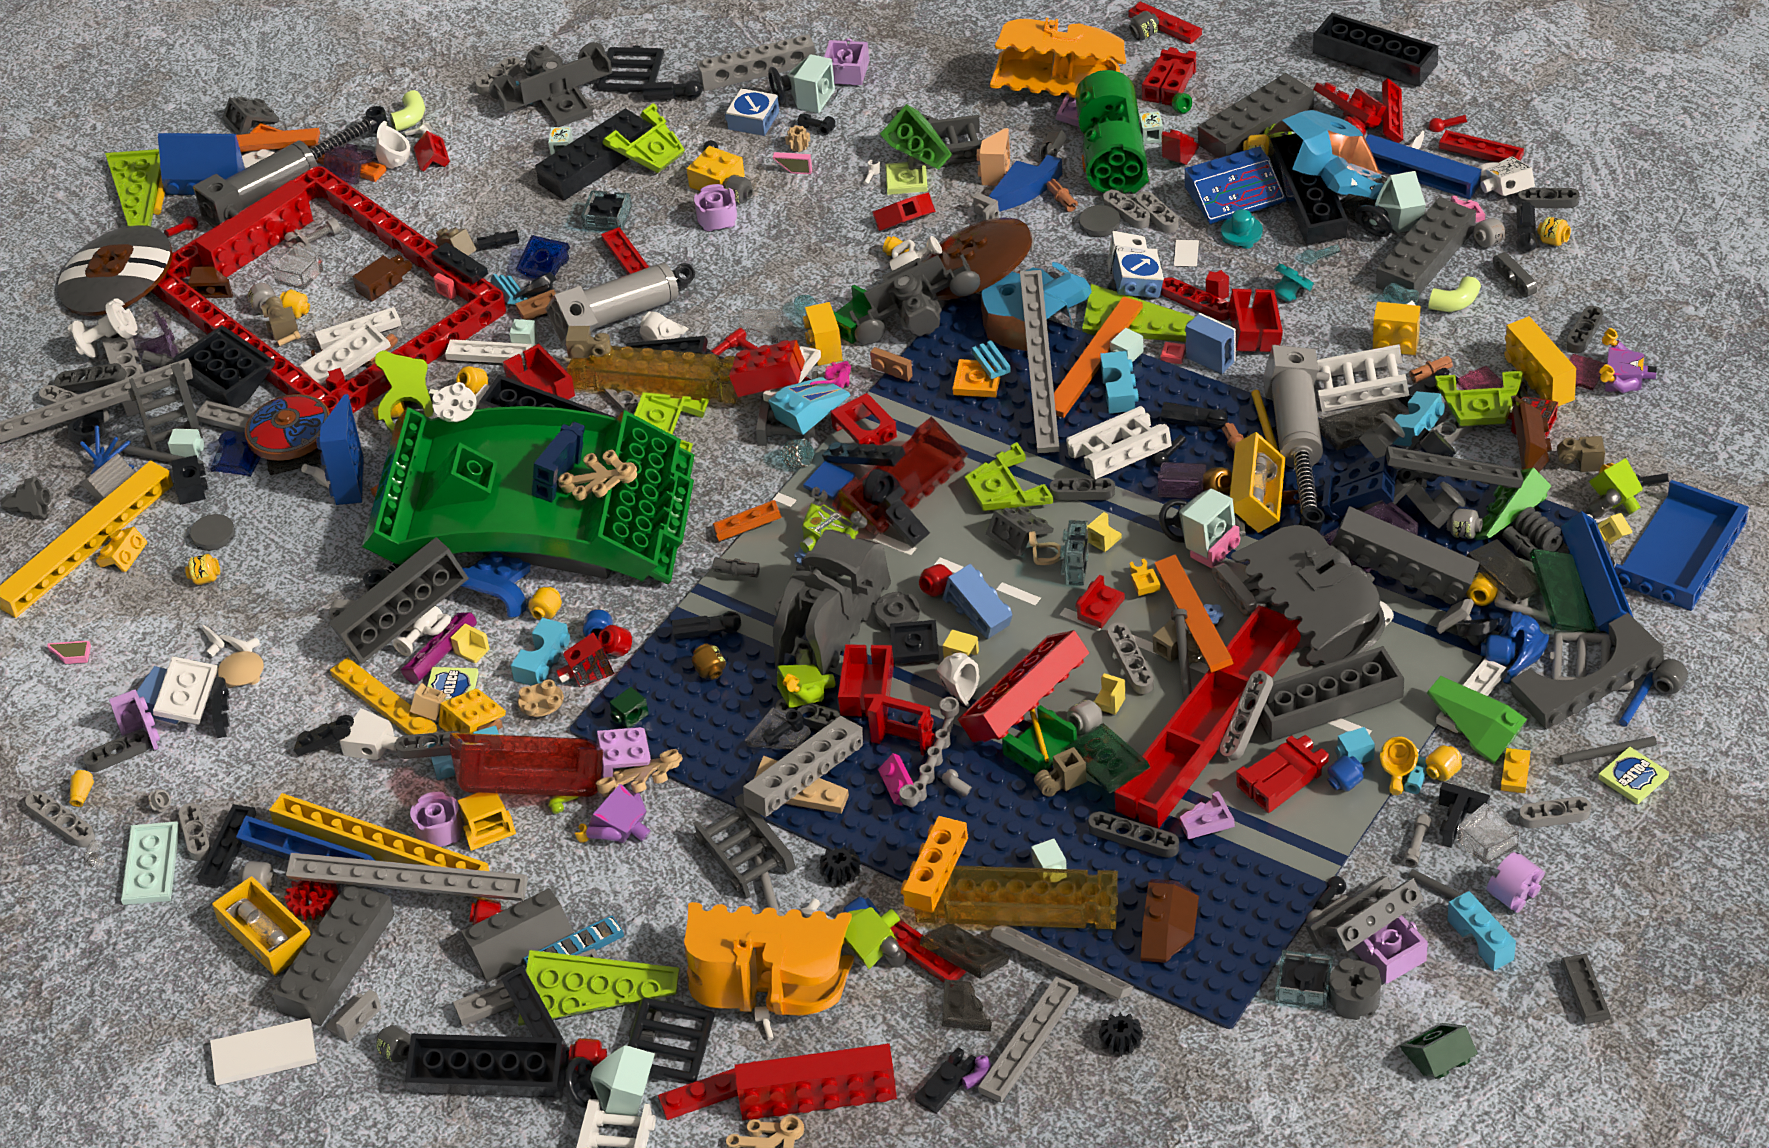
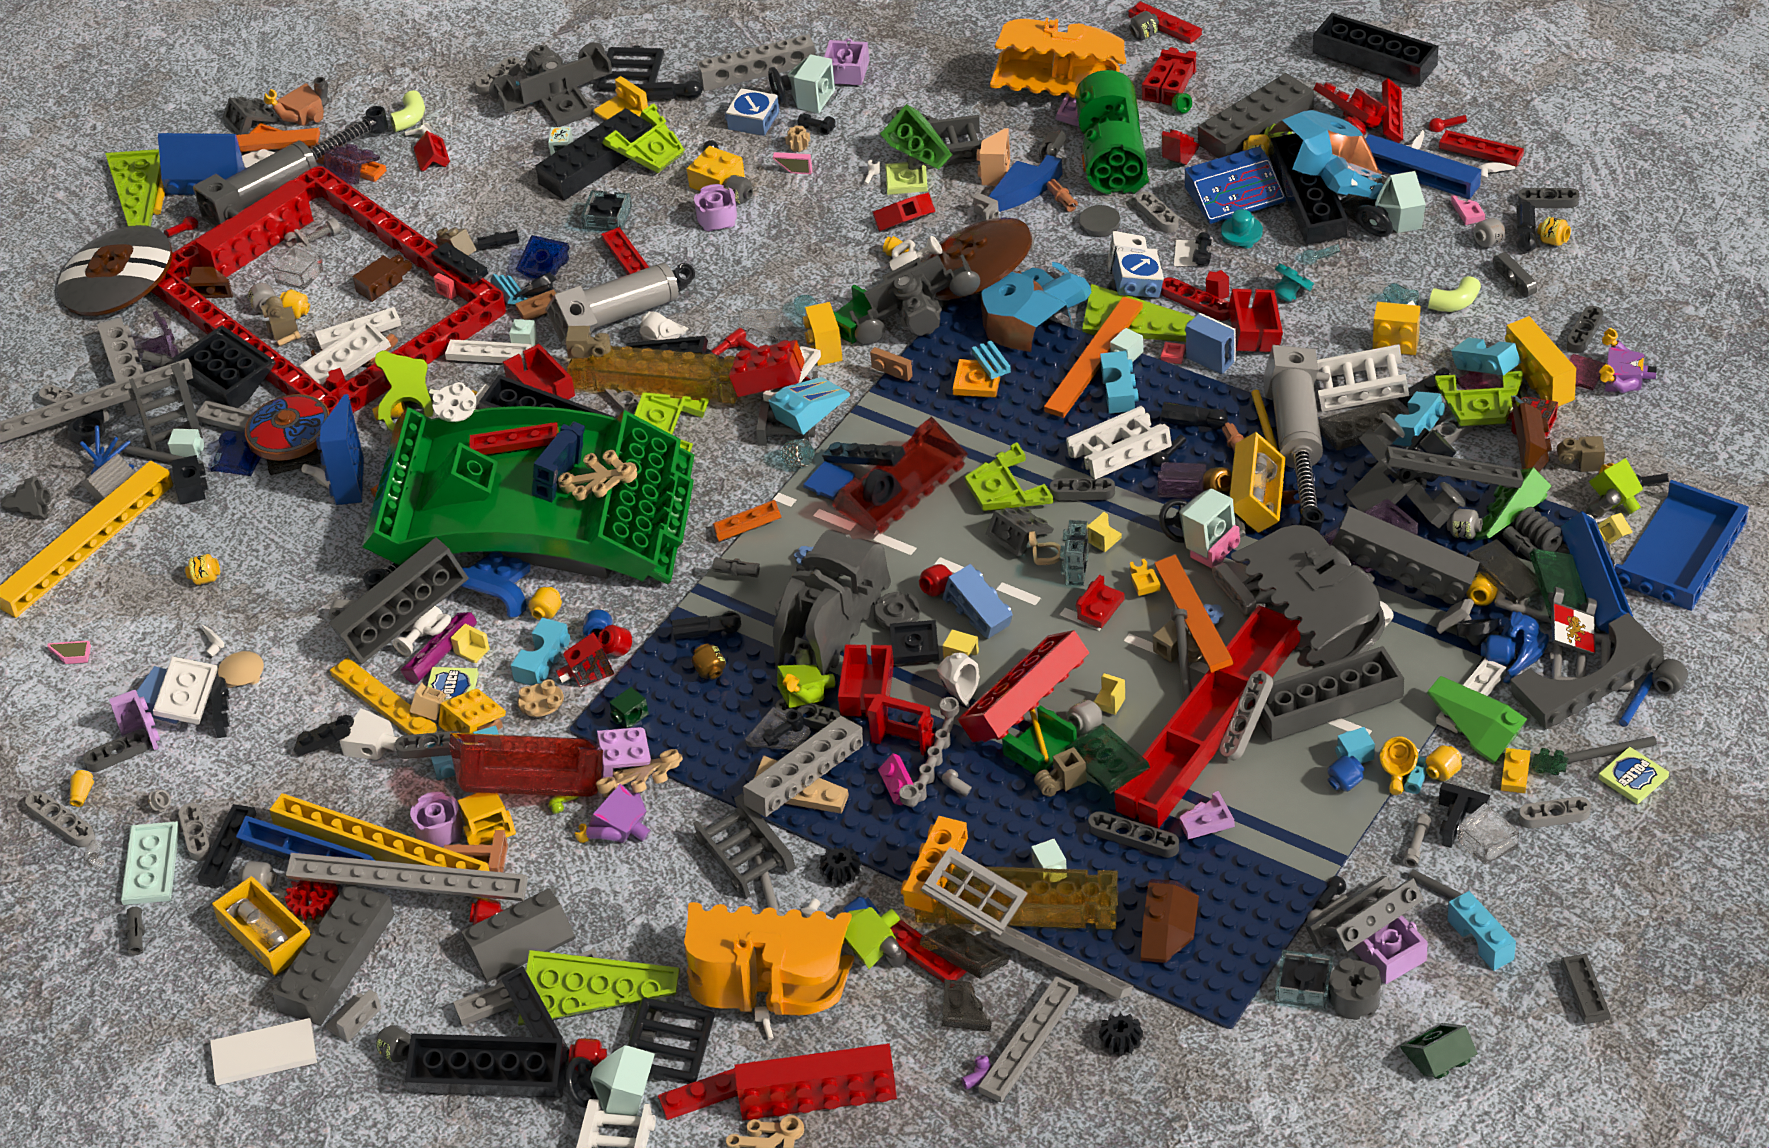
(109, 373): dark grey beam -> none
(116, 321): white piece -> none
(122, 549): yellow bracket -> none
(134, 930): none -> dark grey pin
(212, 532): dark grey tile -> none
(241, 645): white bar -> none
(302, 103): none -> nougat torso
(391, 147): white helmet -> none
(472, 378): yellow head -> none
(492, 854): none -> nougat bracket
(514, 438): none -> red plate
(591, 937): tile -> none
(627, 97): none -> yellow bracket
(823, 518): torso -> none
(836, 374): dark pink animal -> none
(857, 409): red panel -> none
(901, 518): black bracket -> none
(945, 1081): black hinge -> none
(964, 908): none -> light grey piece
(1039, 361): light grey plate -> none
(1134, 656): light grey beam -> none
(1137, 216): light grey beam -> none
(1151, 127): light aqua brick -> none
(1201, 255): none -> black bar
(1282, 772): red hips -> none
(1357, 487): dark blue hips -> none
(1427, 246): dark grey brick -> none
(1430, 368): nougat axle -> none
(1474, 356): none -> medium azure arch
(1508, 177): white torso -> none
(1515, 881): lavender brick -> none
(1551, 764): none -> clear green piece
(1572, 626): none -> flag

